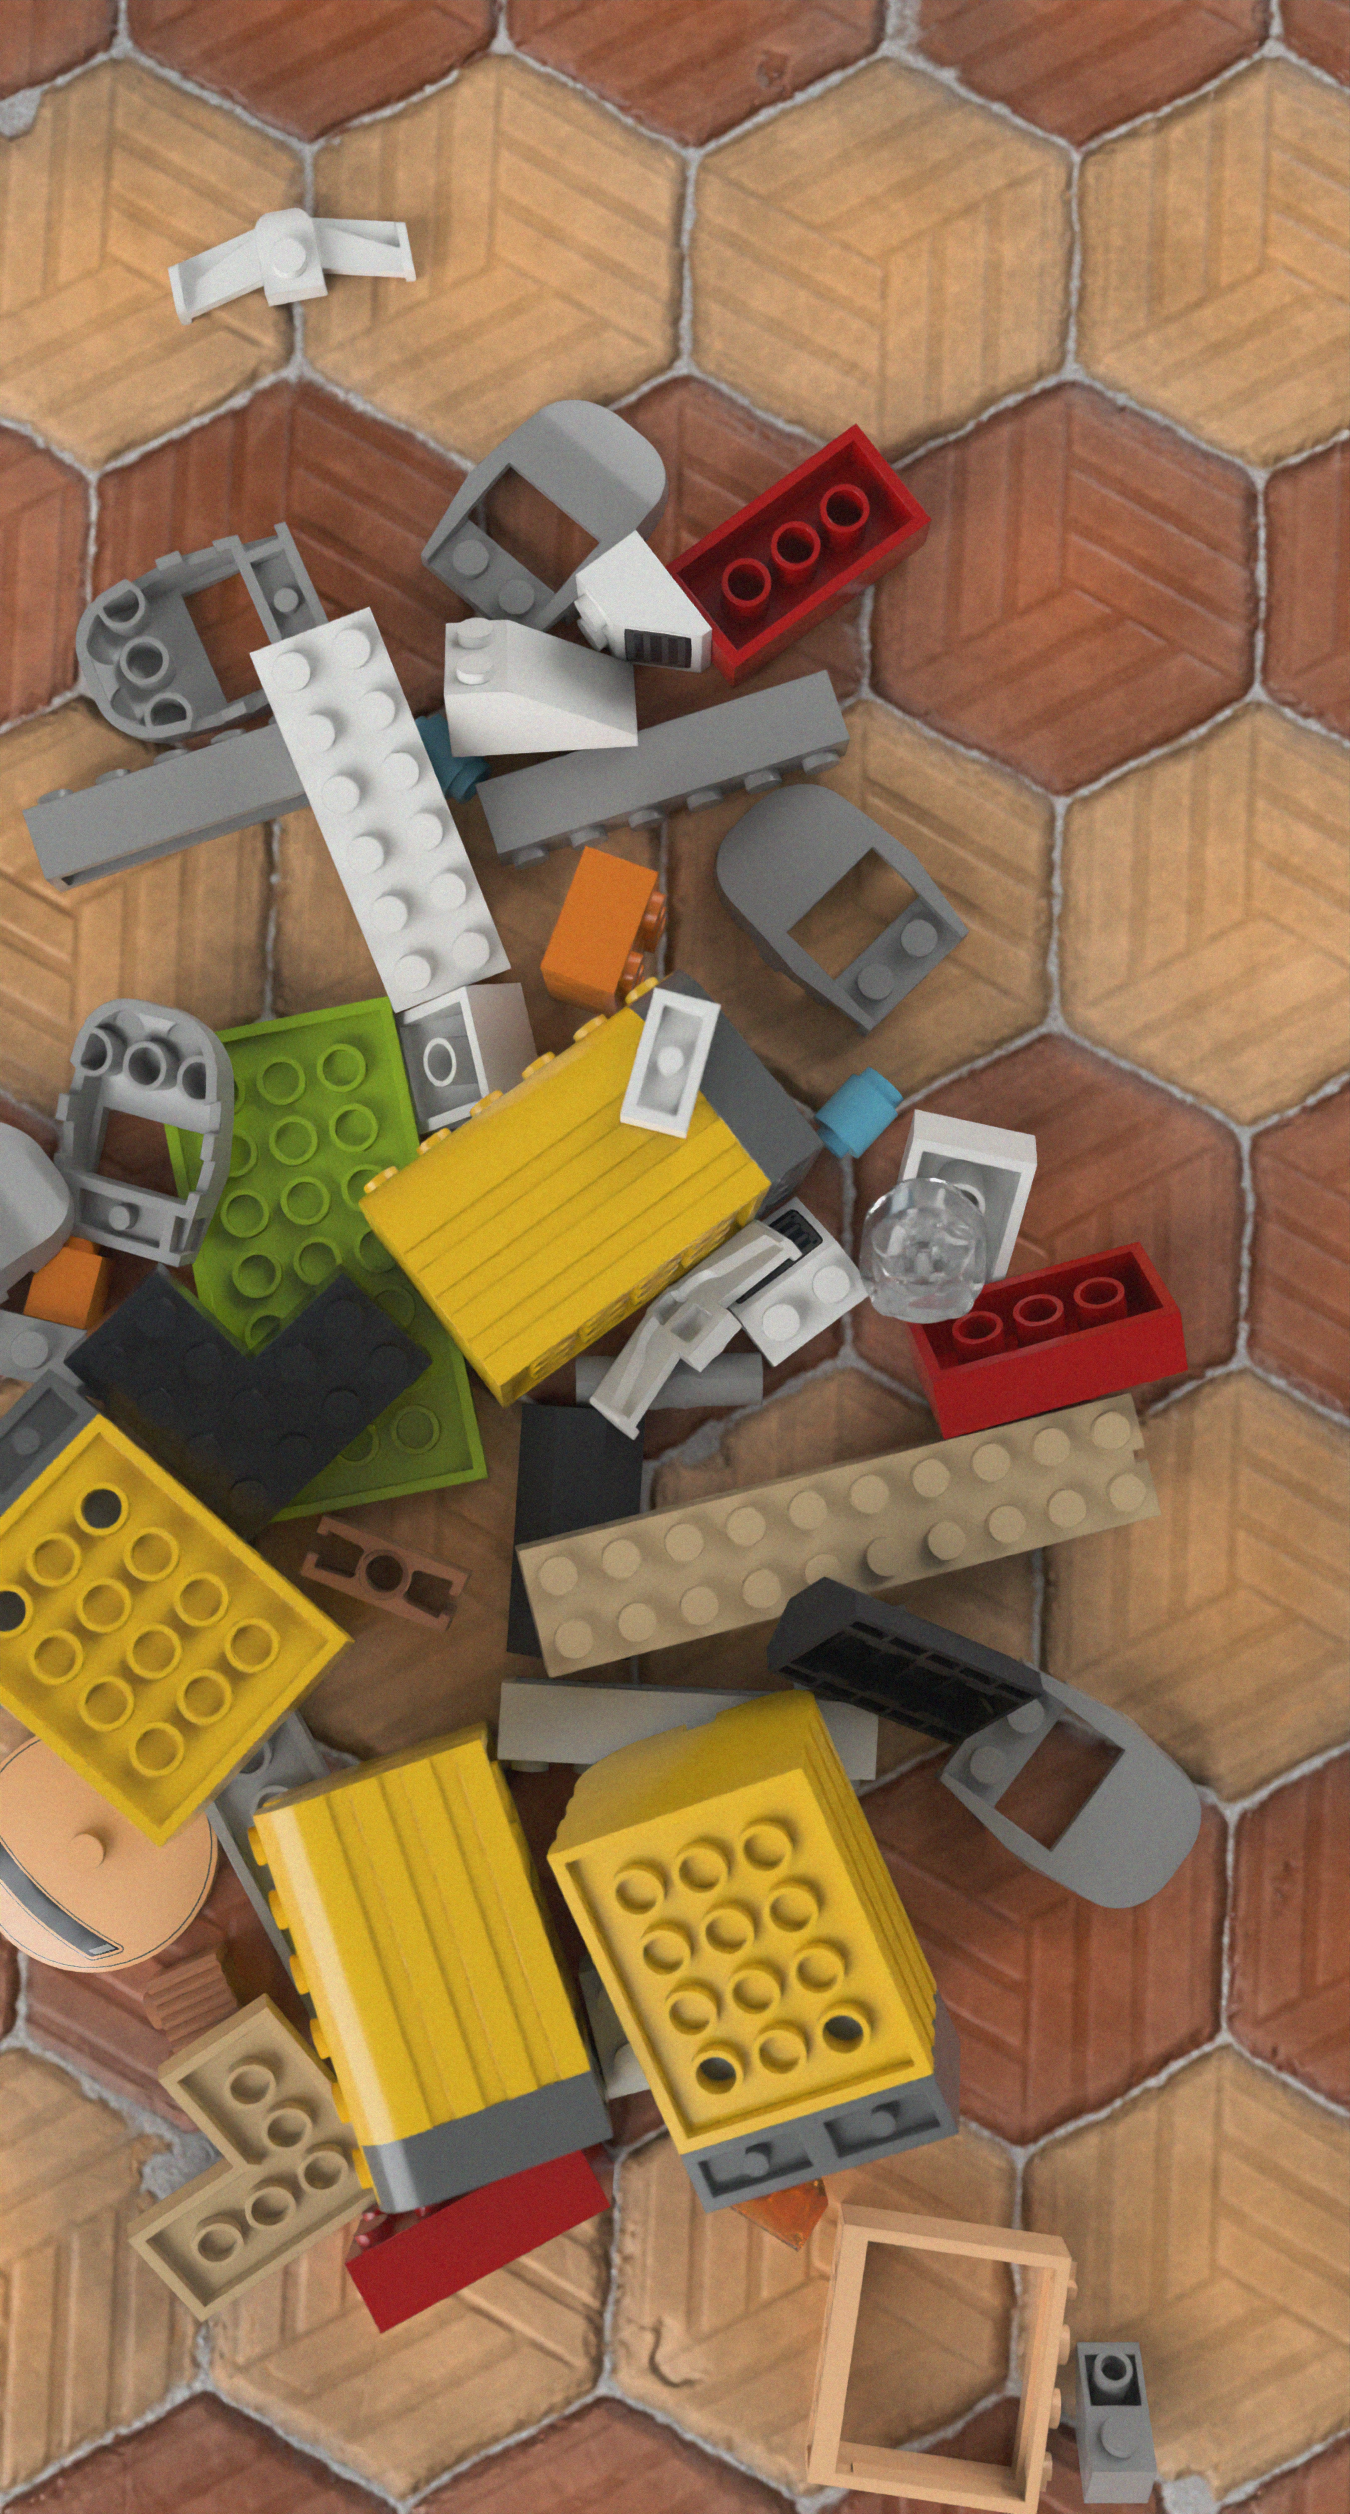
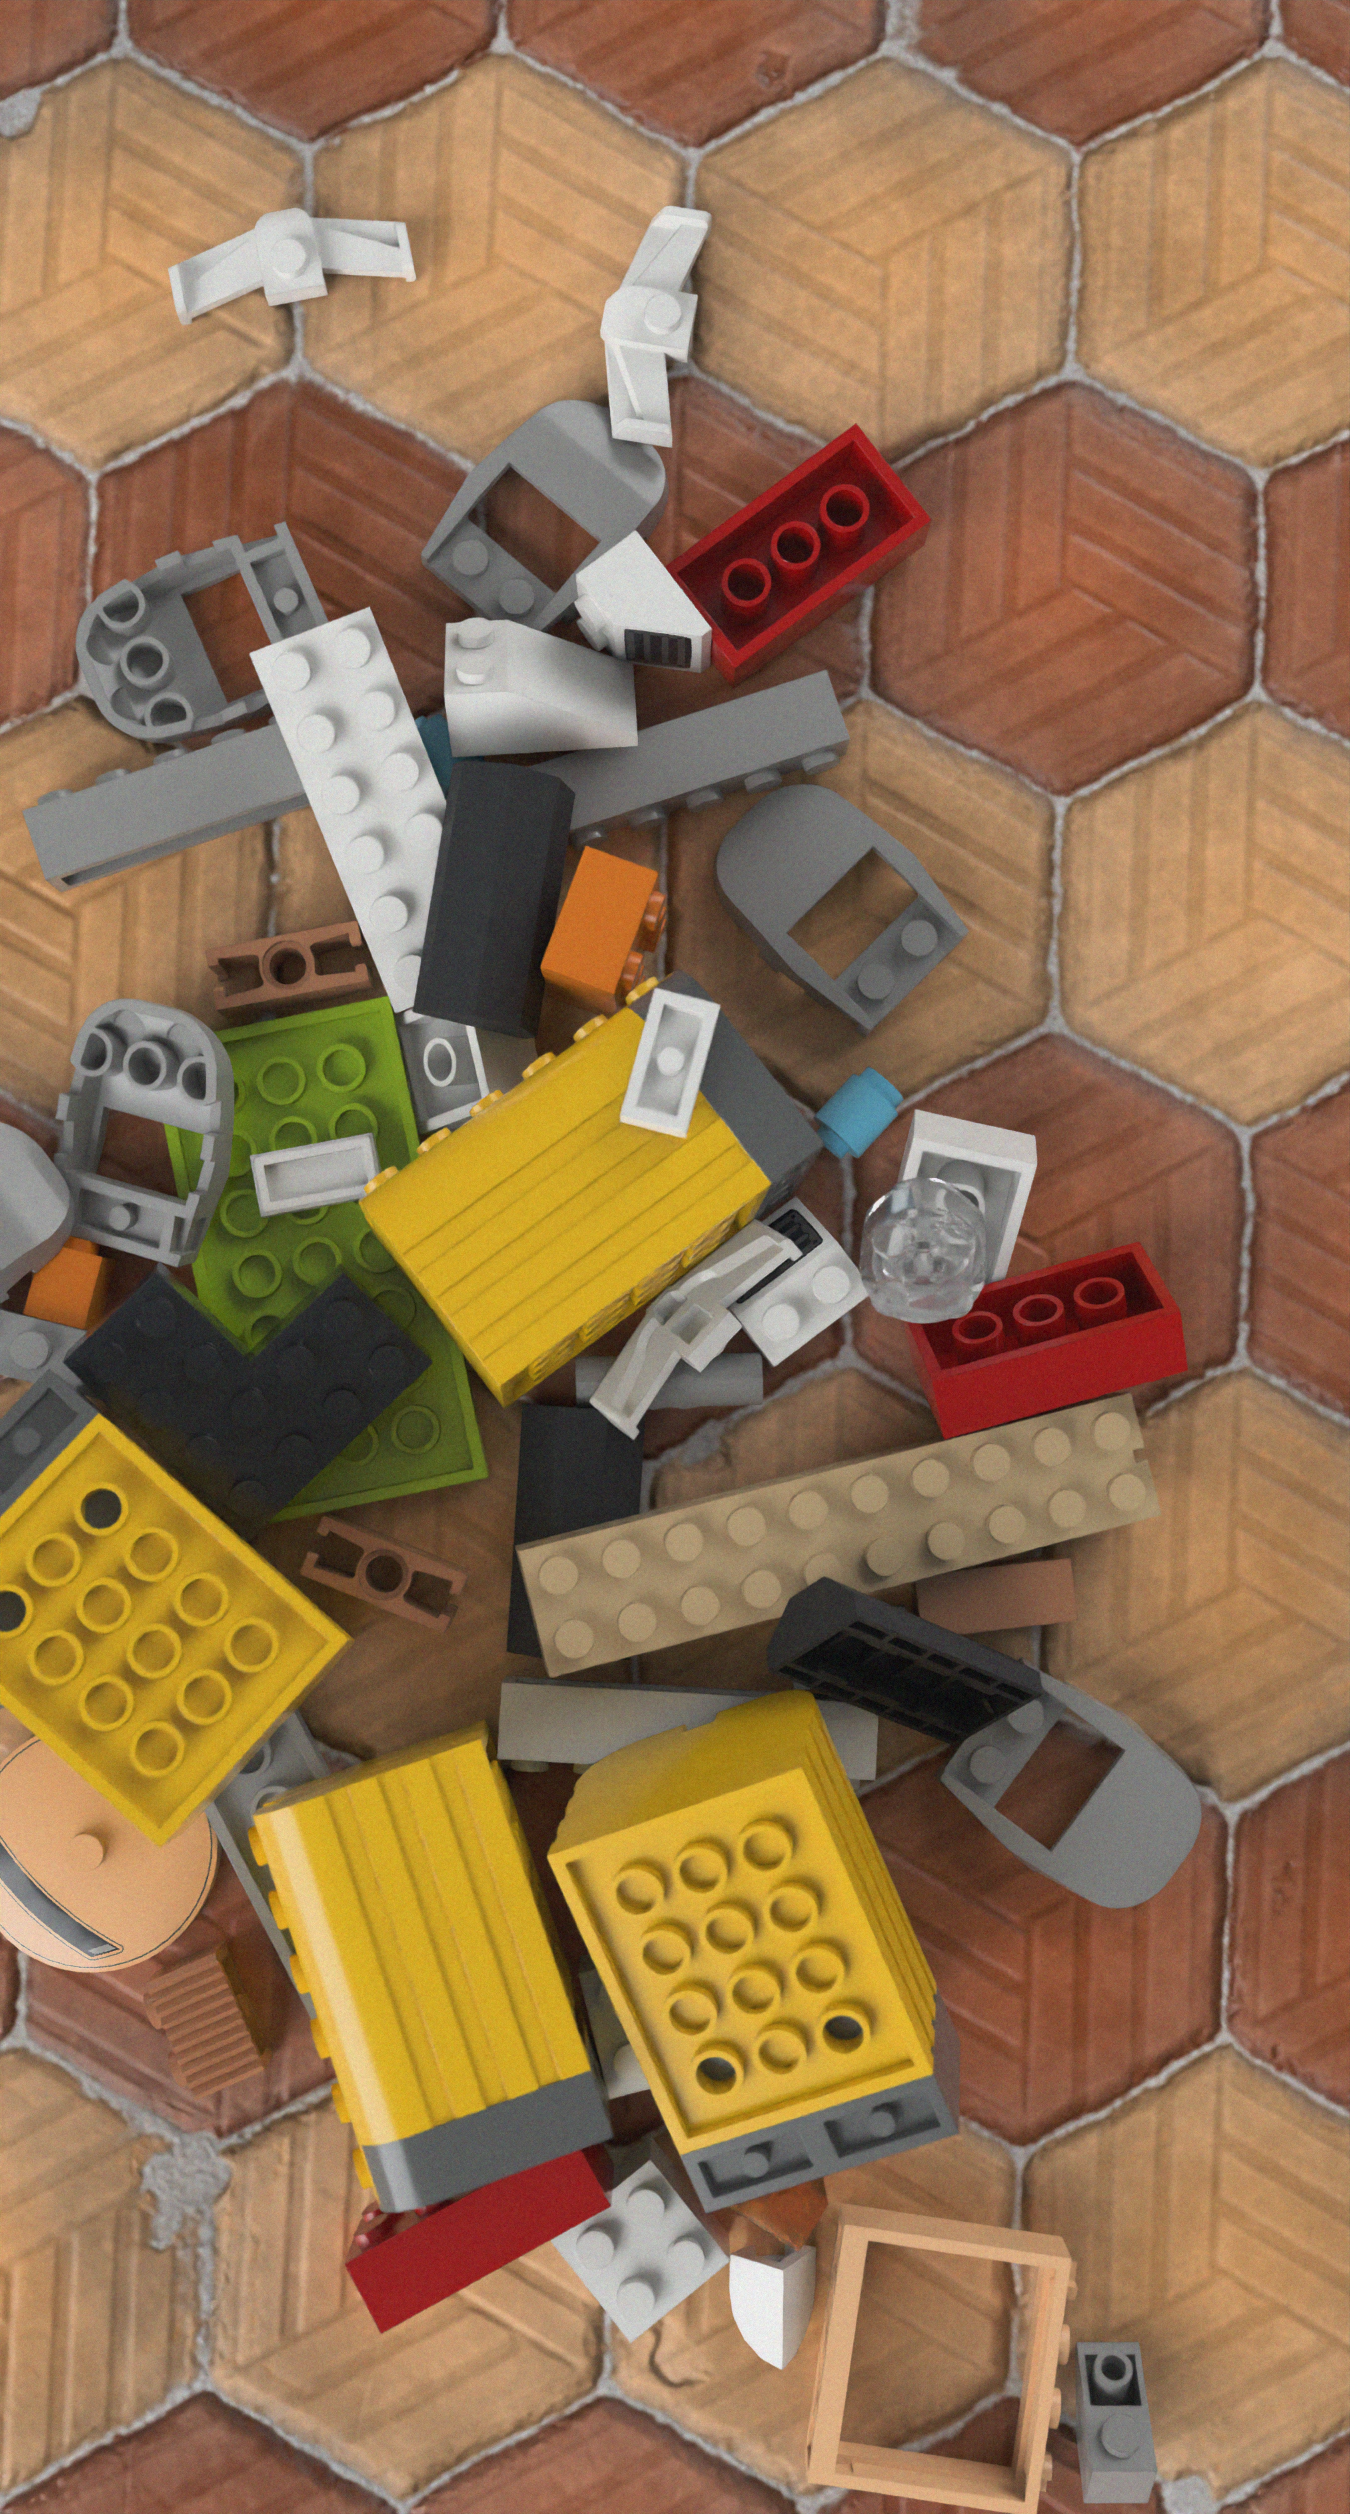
(271, 952): none -> nougat piece
(283, 2170): tan plate -> none
(314, 1174): none -> white tile
(494, 897): none -> black piece
(648, 2245): none -> white brick
(652, 324): none -> white plate
(773, 2300): none -> white brick
(999, 1595): none -> nougat piece

